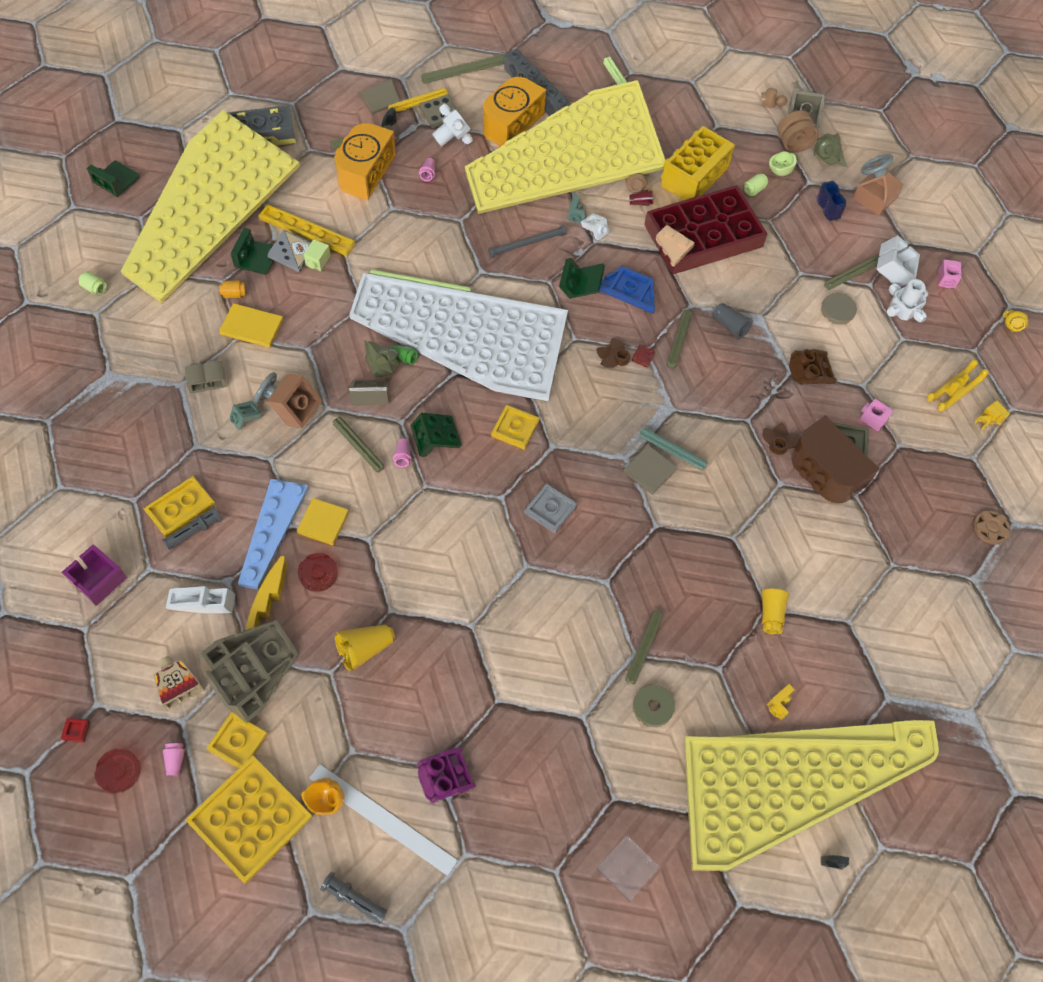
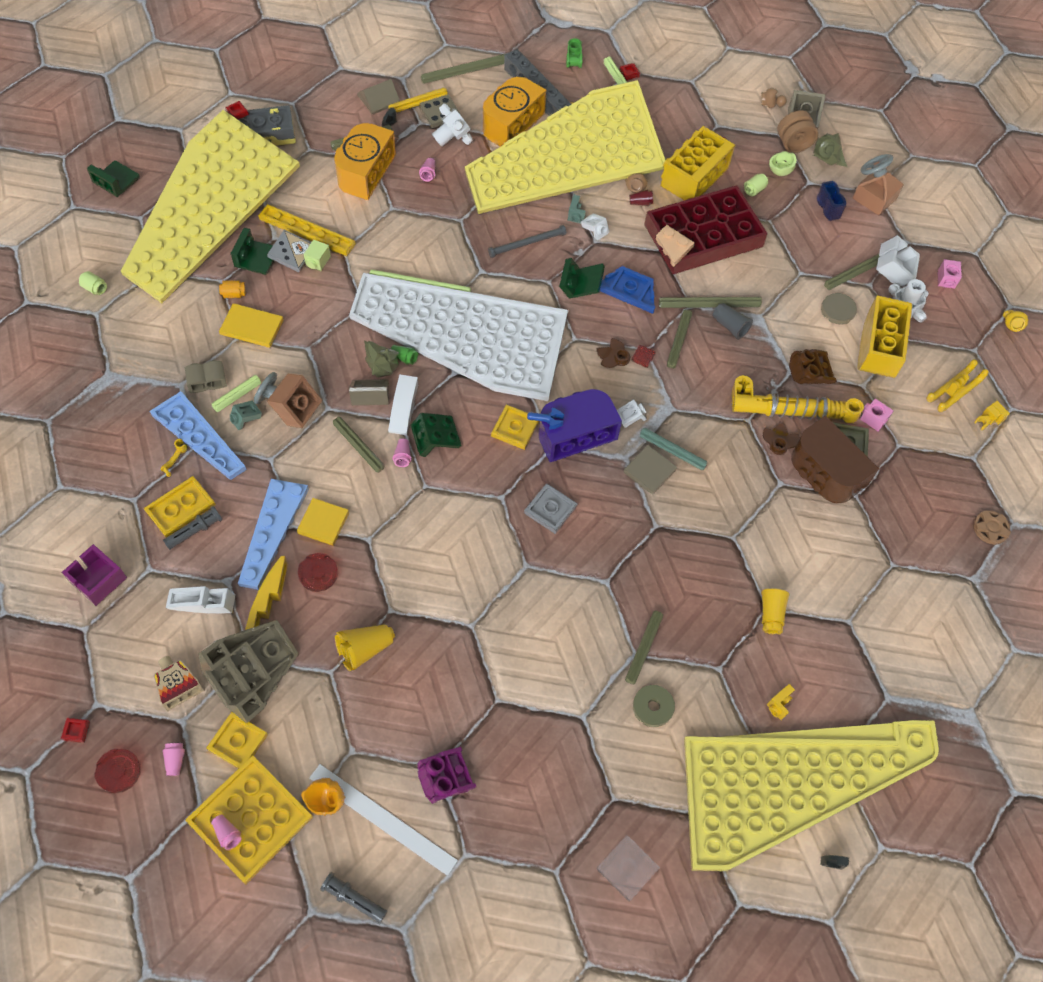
(182, 449): none -> yellow piece
(189, 425): none -> light blue wing
(226, 832): none -> bright pink cone
(236, 393): none -> yellowish green axle
(237, 110): none -> red tile
(403, 404): none -> white slope
(549, 418): none -> blue bar
(574, 53): none -> bright green piece
(587, 423): none -> dark purple brick
(629, 71): none -> red tile
(631, 413): none -> white bracket
(699, 302): none -> olive axle
(805, 407): none -> yellow piece
(885, 337): none -> yellow brick

